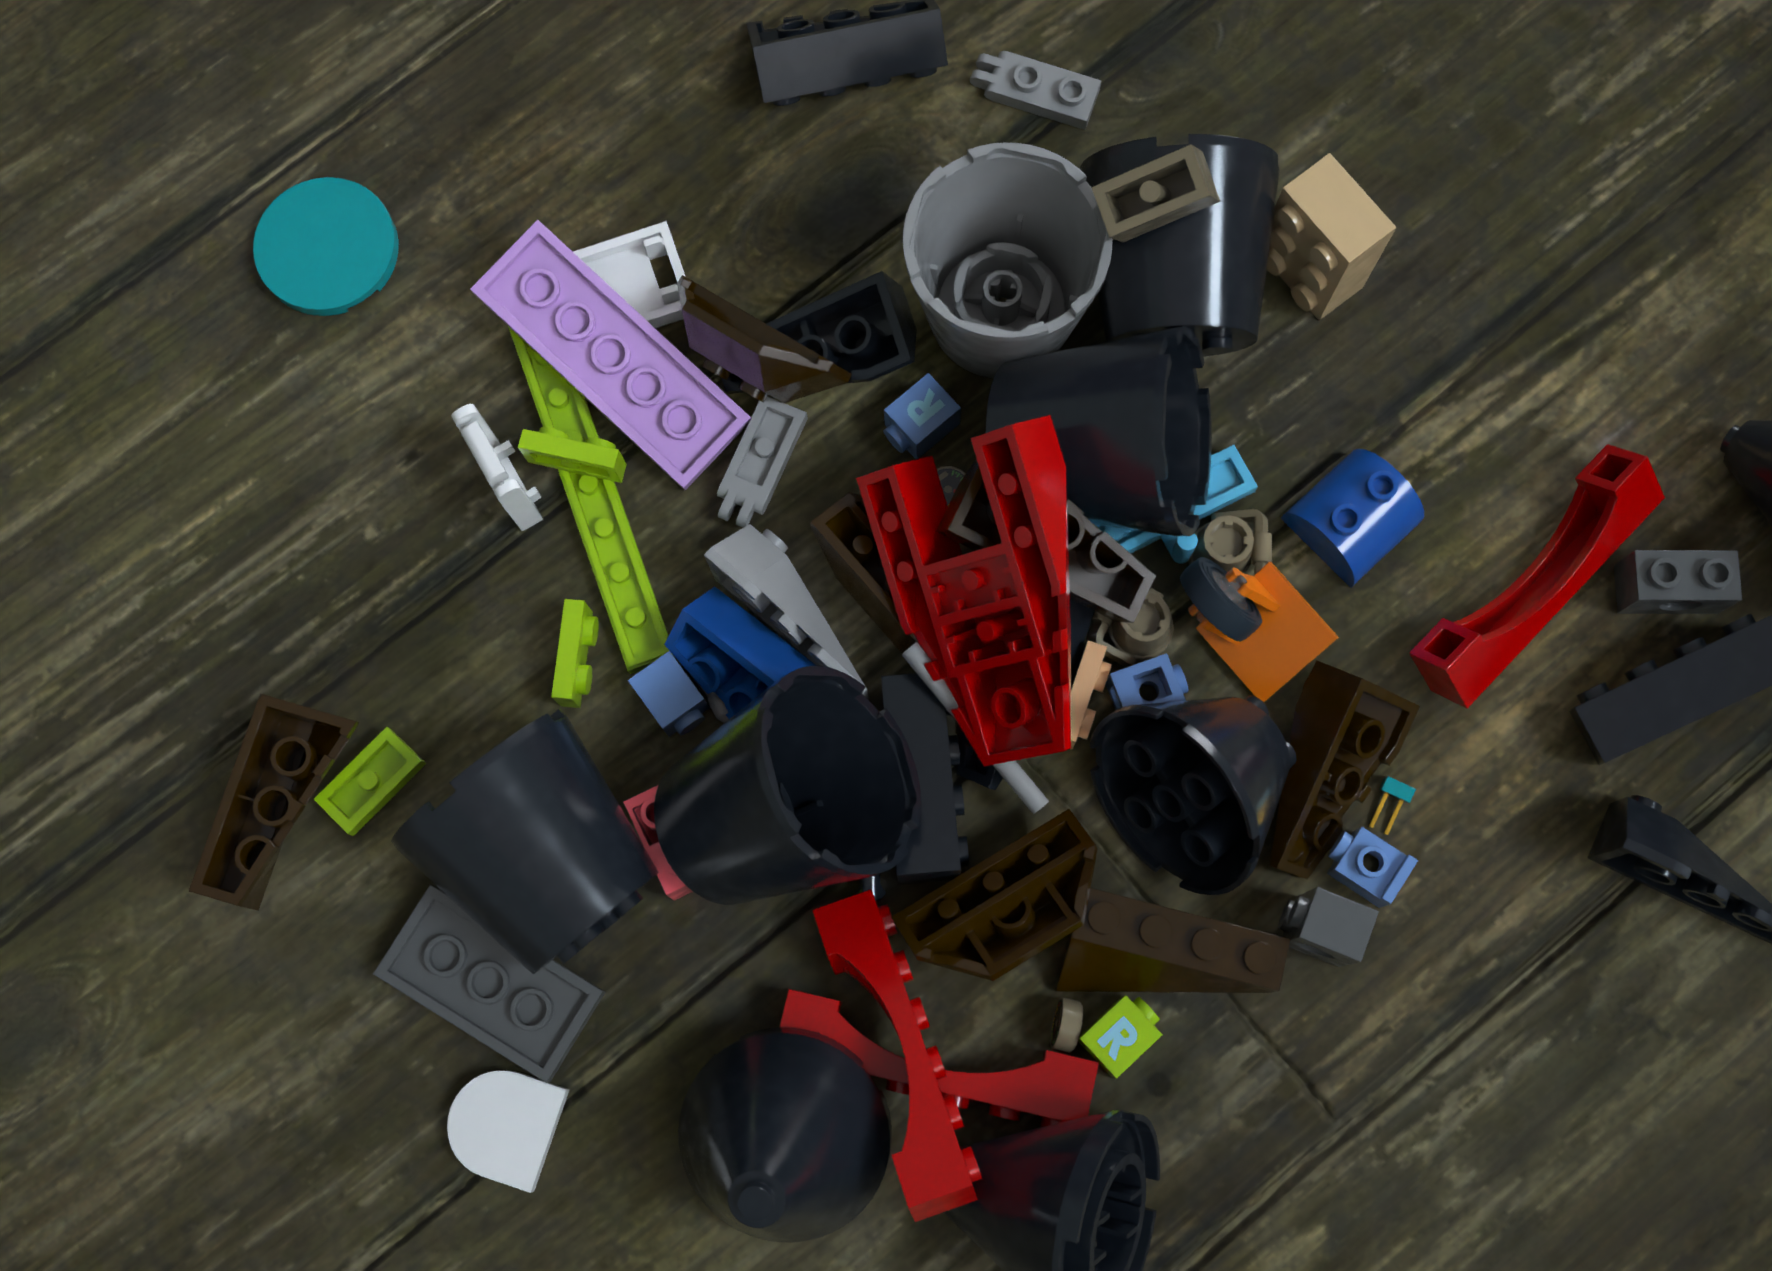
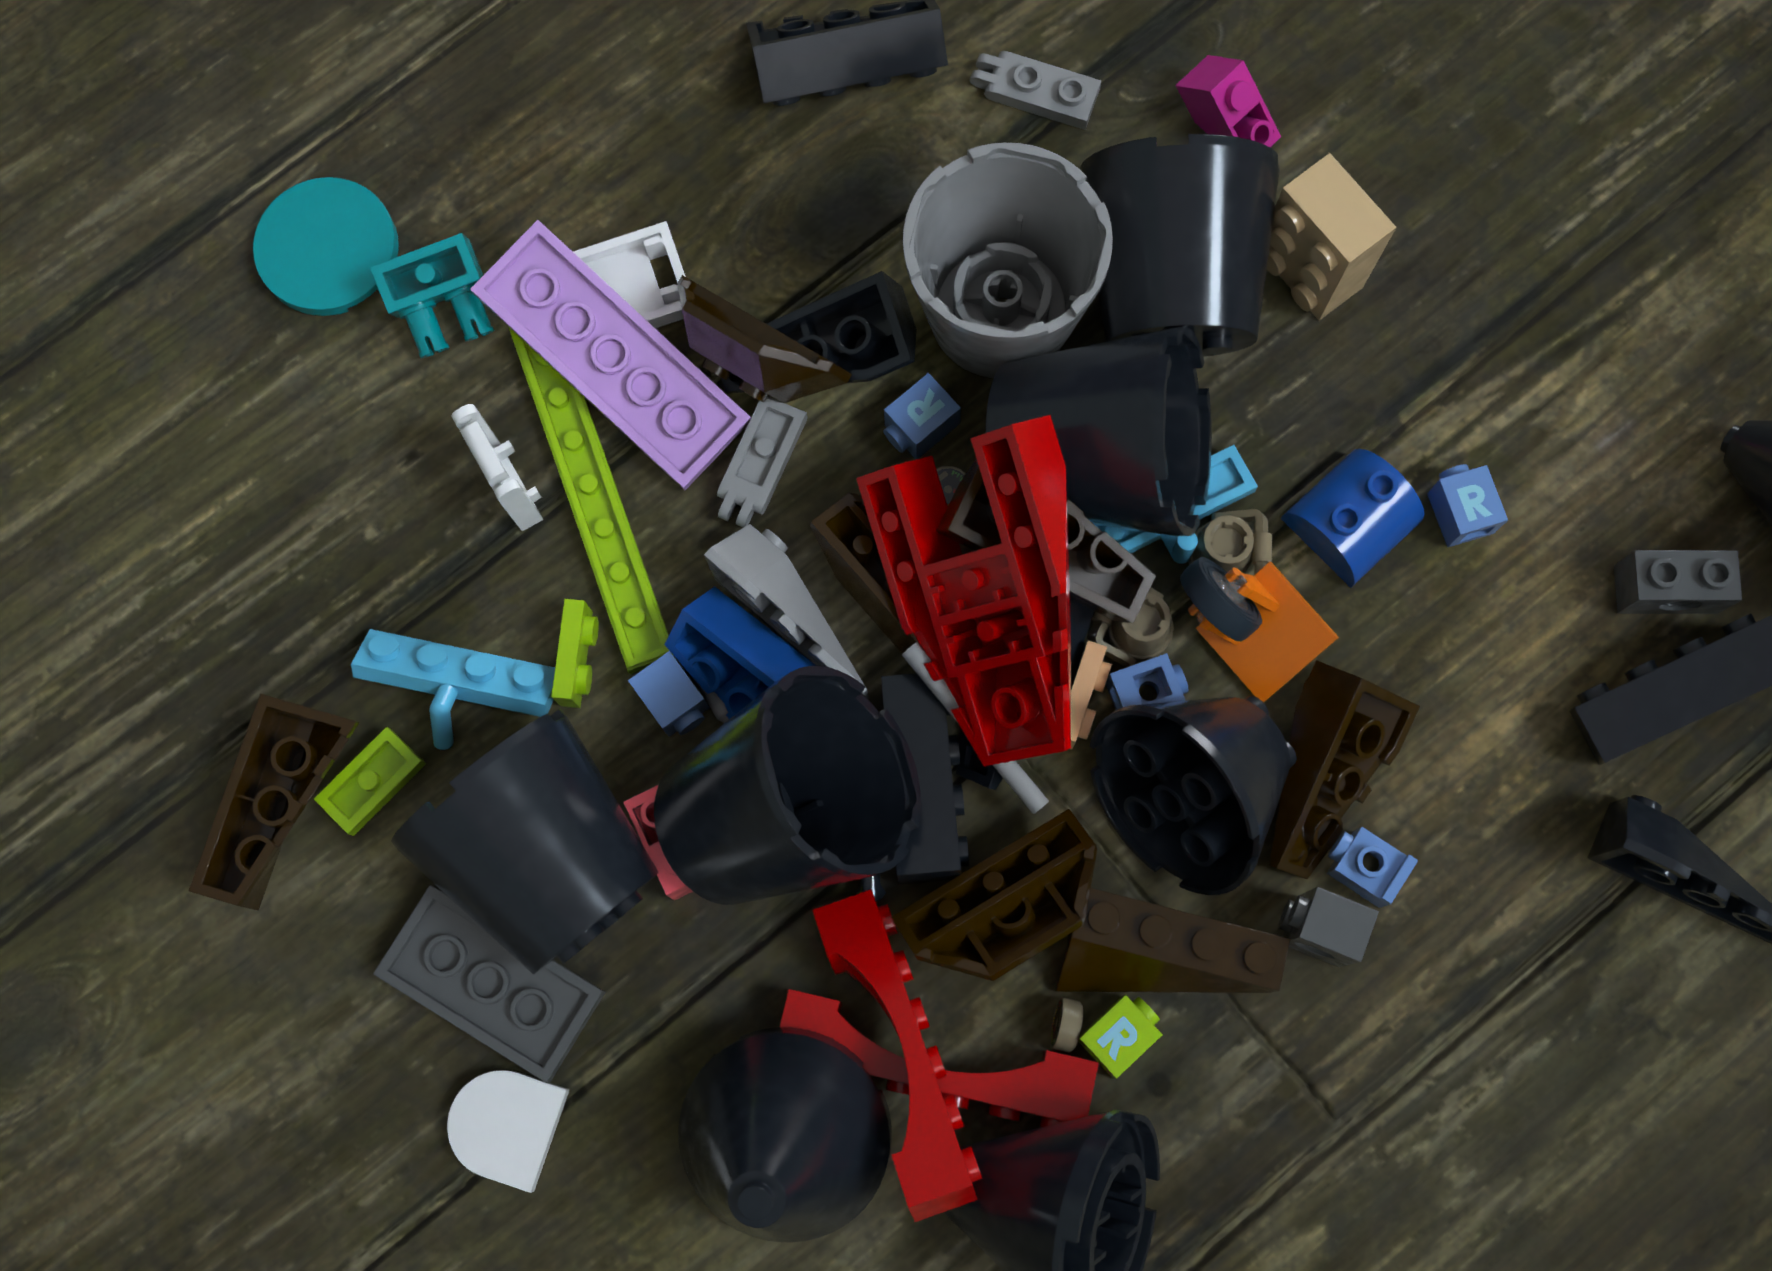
(429, 276): none -> teal brick
(453, 675): none -> medium azure plate
(554, 450): lime plate -> none
(1156, 194): dark tan brick -> none
(1227, 101): none -> dark pink slope
(1397, 789): piece -> none
(1466, 504): none -> medium blue brick
(1607, 507): red arch -> none

